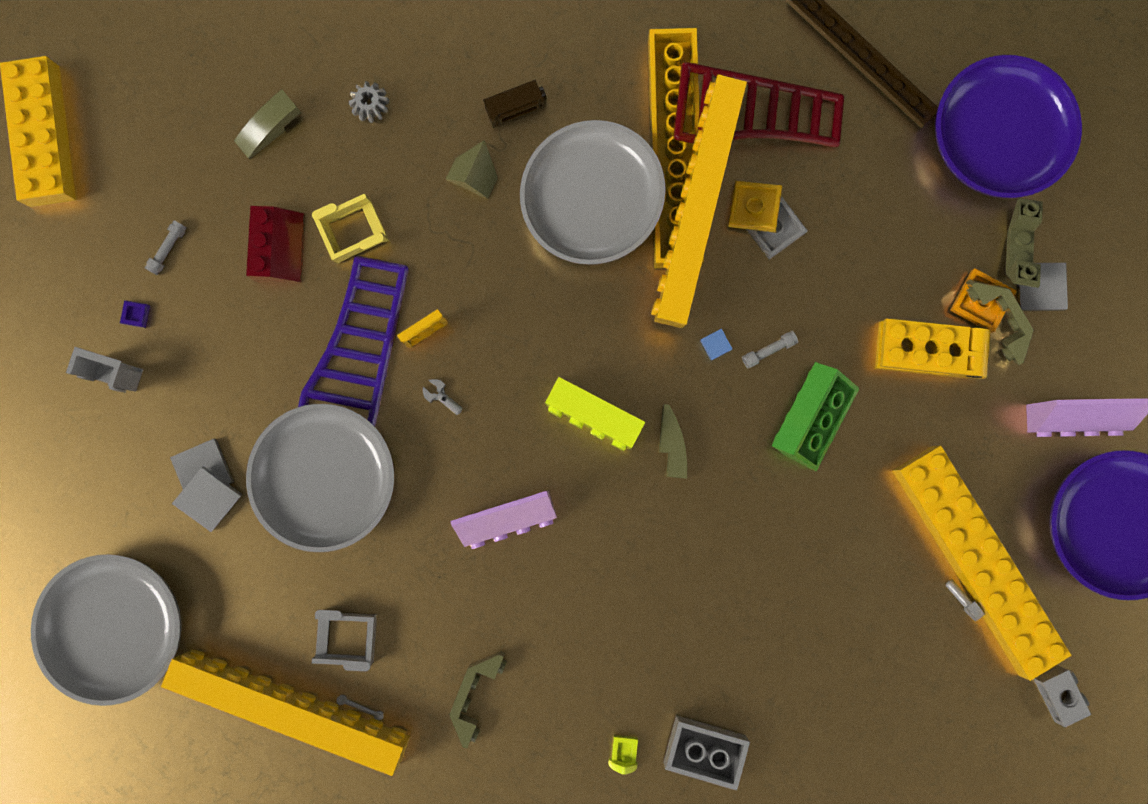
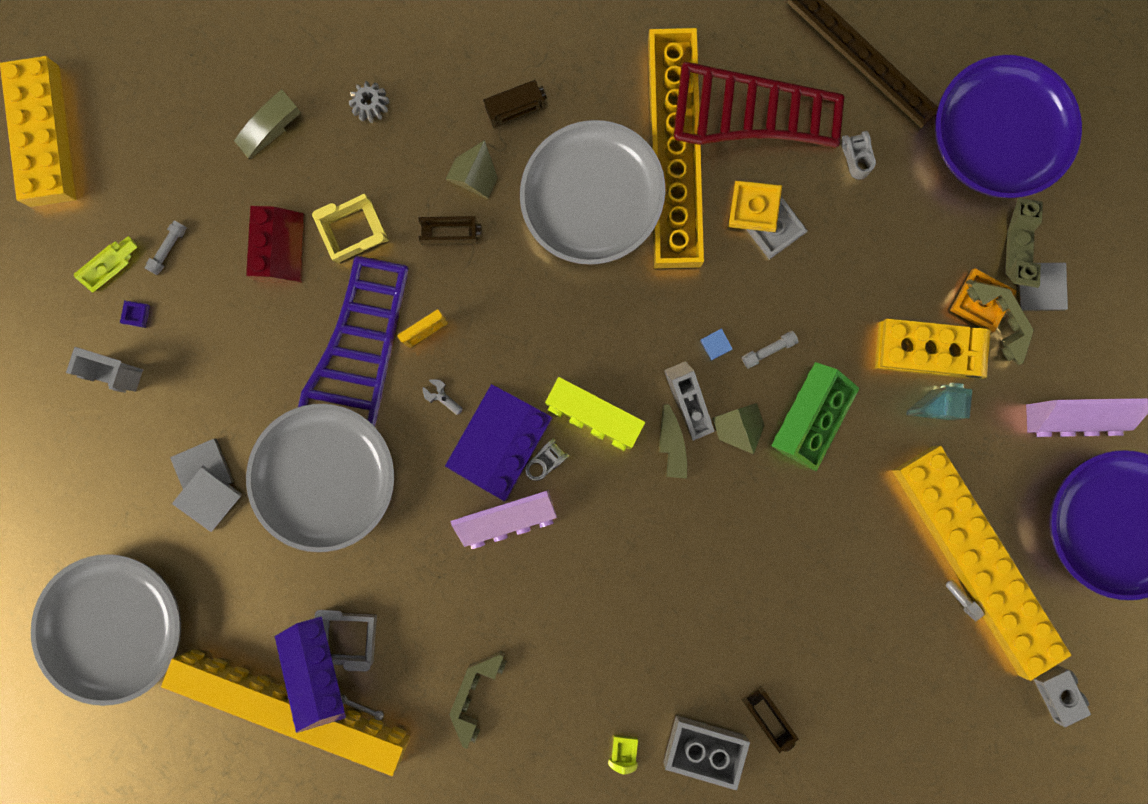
(105, 264): none -> neon yellow hinge
(309, 675): none -> dark purple slope
(428, 223): none -> dark brown window
(498, 442): none -> dark purple slope
(547, 459): none -> light grey piece
(689, 400): none -> light grey slope
(700, 200): yellow brick -> none
(740, 427): none -> olive slope
(785, 740): none -> dark brown window
(856, 150): none -> light grey piece
(946, 403): none -> clear light blue slope

